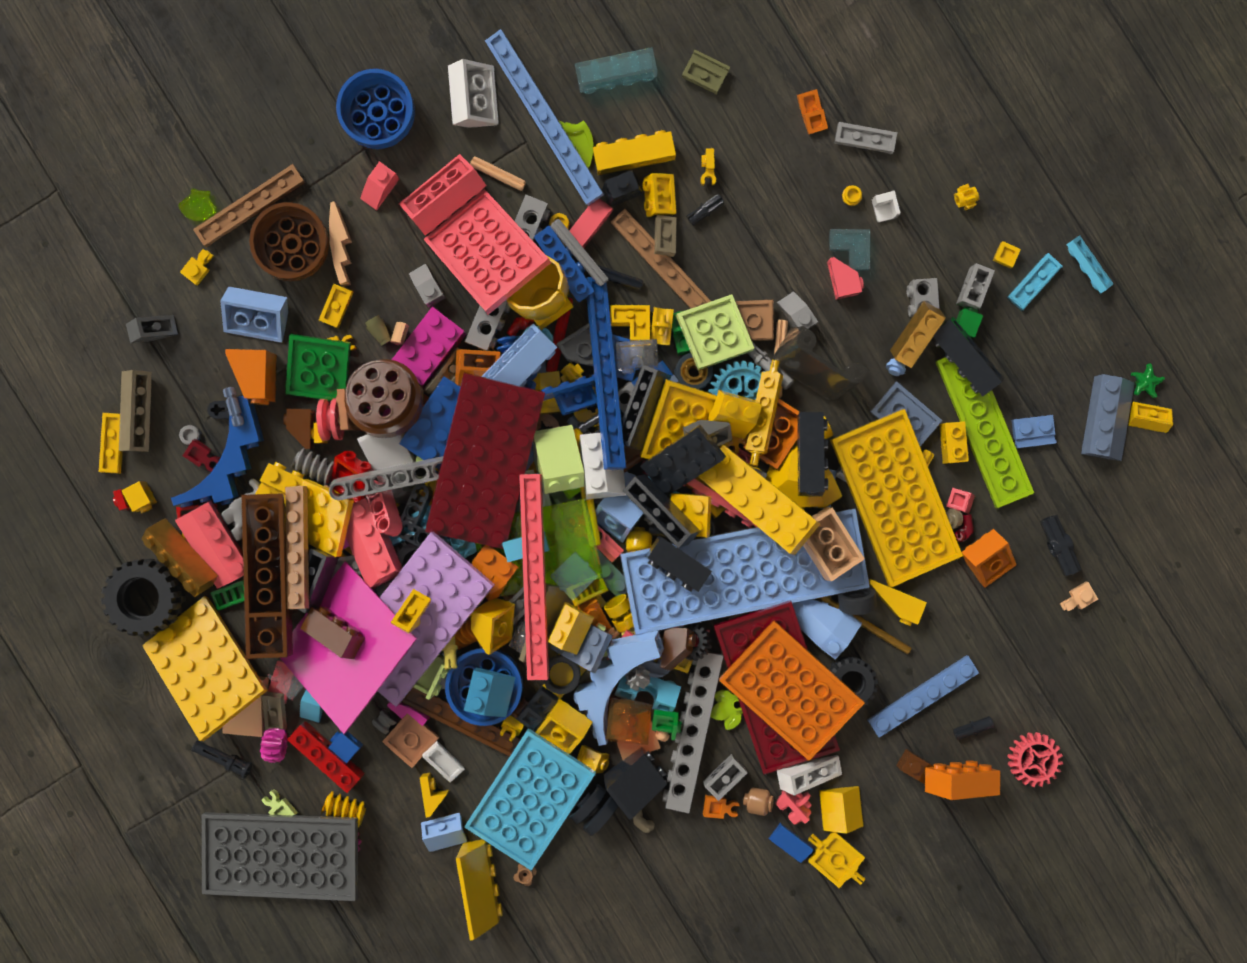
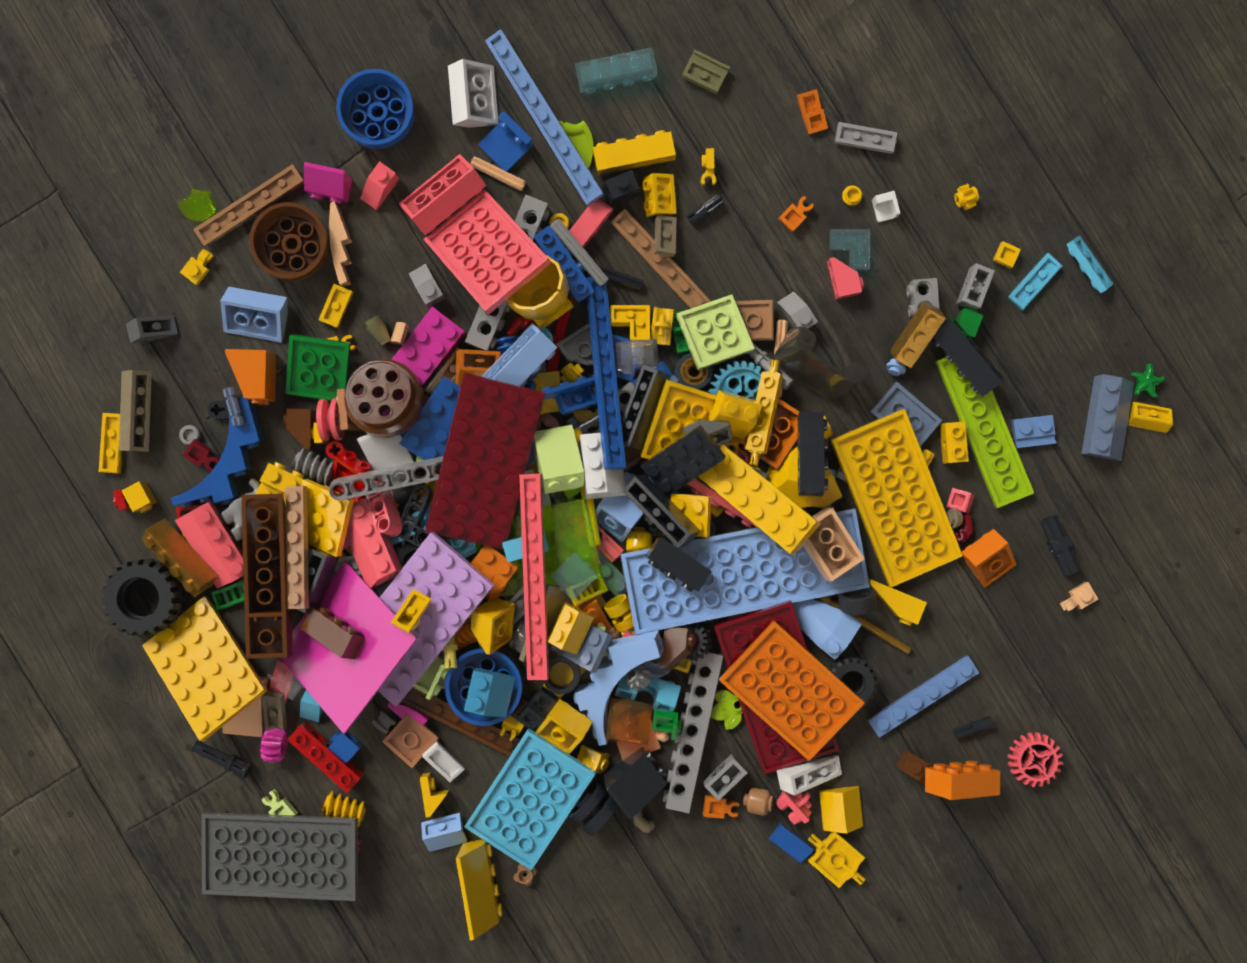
(326, 183): none -> dark pink slope
(332, 446): none -> red bush
(506, 143): none -> blue bracket
(794, 215): none -> orange plate

